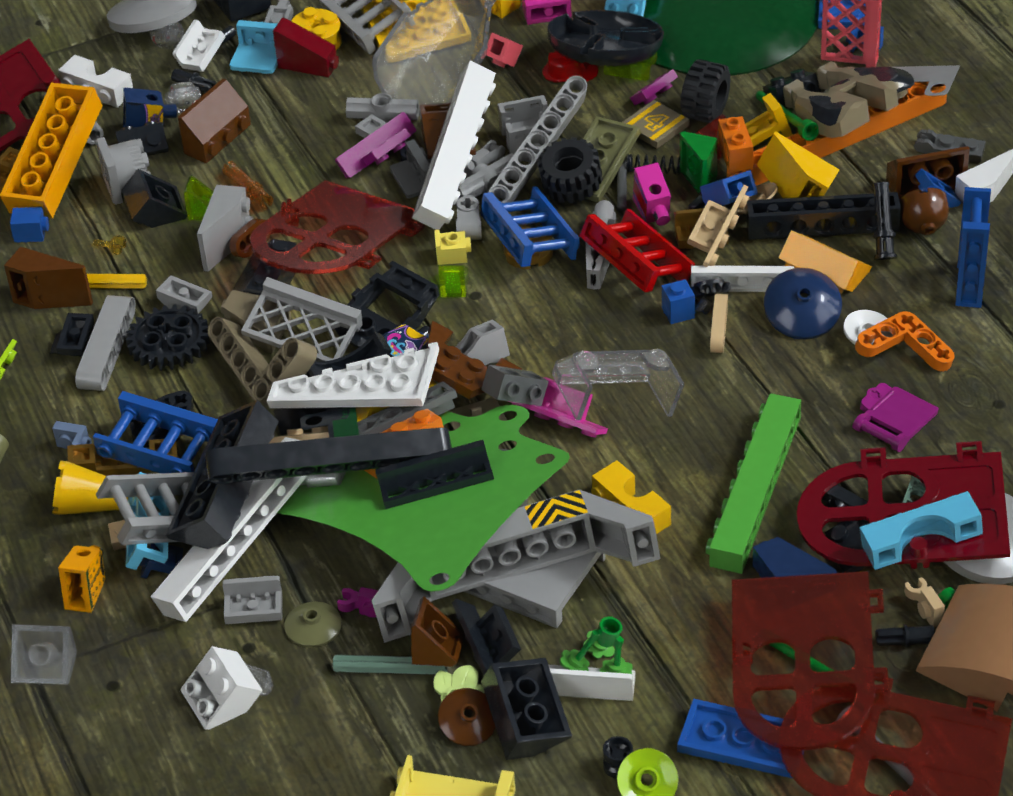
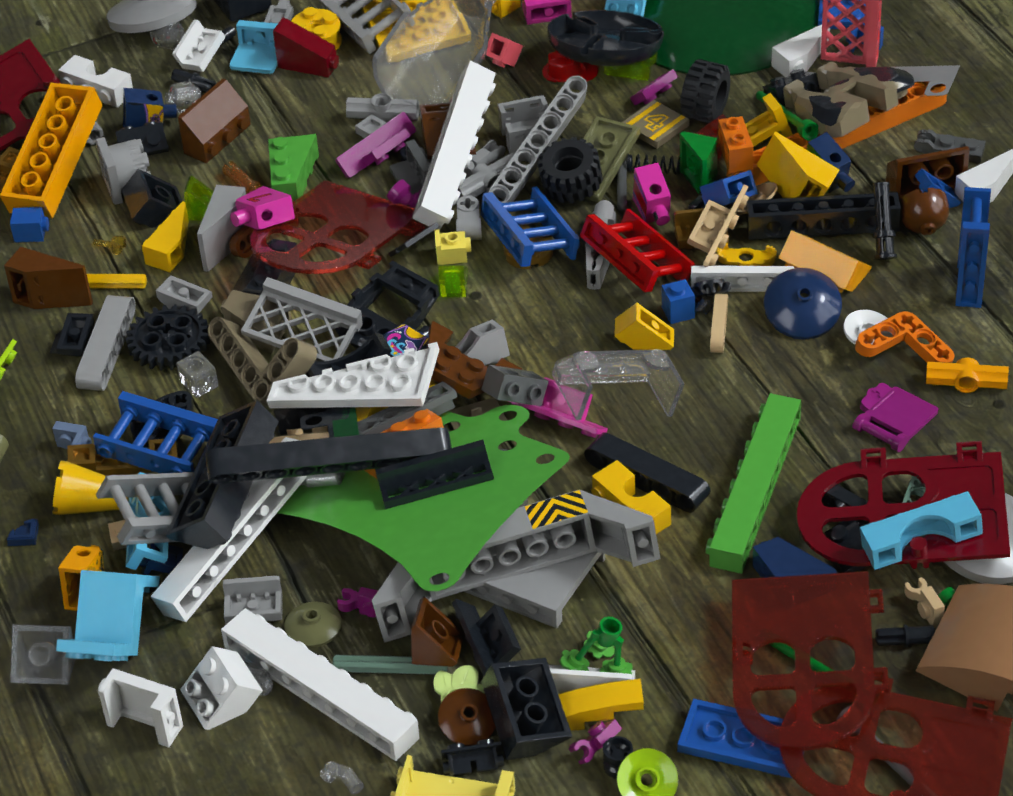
(25, 534): none -> dark blue tile
(108, 616): none -> medium azure bracket
(141, 701): none -> white panel
(167, 244): none -> yellow slope
(197, 374): none -> clear brick
(263, 208): none -> dark pink torso
(292, 163): none -> bright green wedge
(322, 684): none -> white brick
(346, 774): none -> clear arm
(401, 194): none -> magenta arm
(409, 242): none -> black piece
(483, 754): none -> black hinge
(598, 735): none -> magenta plate
(601, 702): none -> yellow slope
(643, 330): none -> yellow slope
(651, 472): none -> black beam
(760, 257): none -> yellow piece
(797, 52): none -> white slope
(830, 151): none -> dark blue torso
(967, 375): none -> light orange piece

